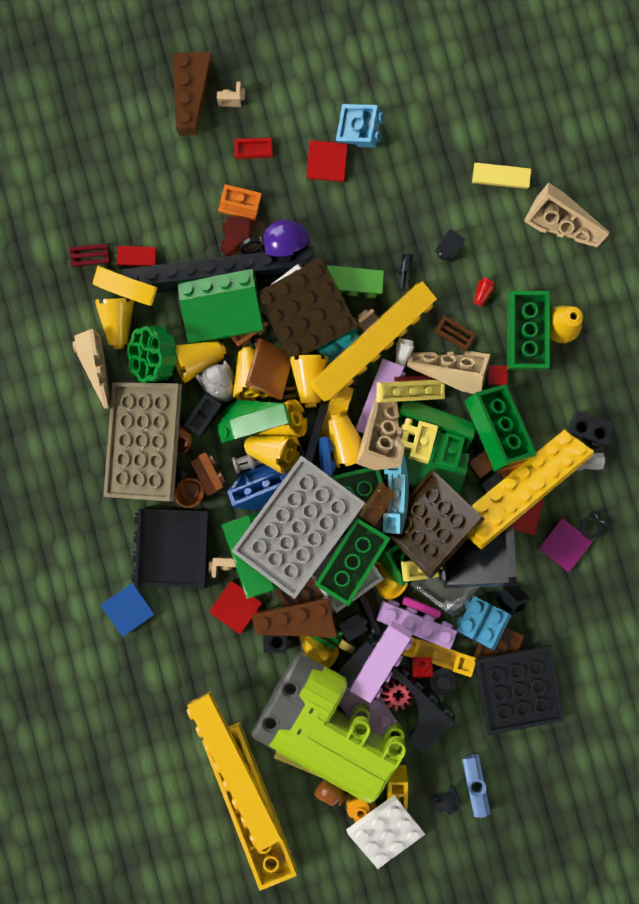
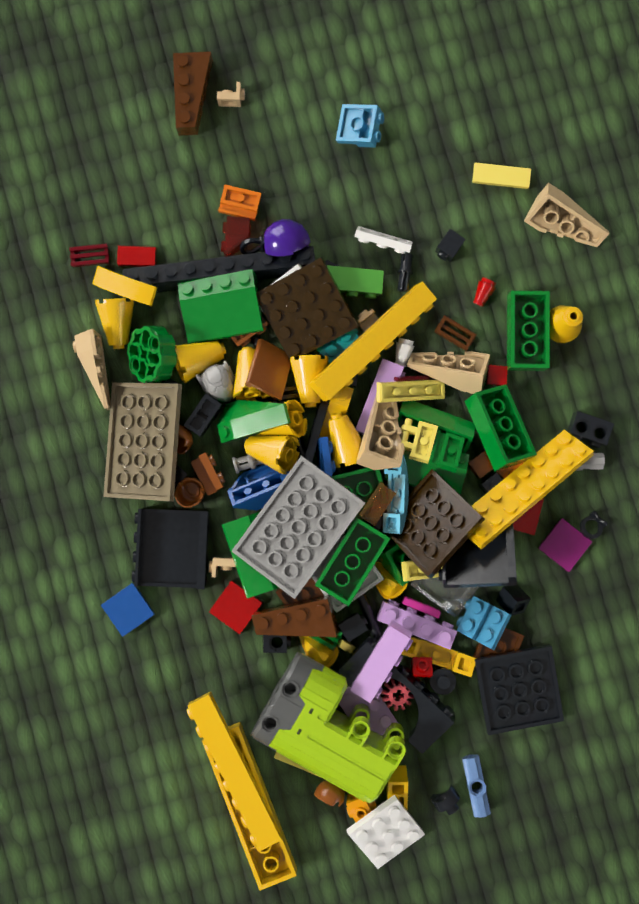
(253, 148): red tile -> none
(326, 161): red tile -> none
(383, 240): none -> white plate

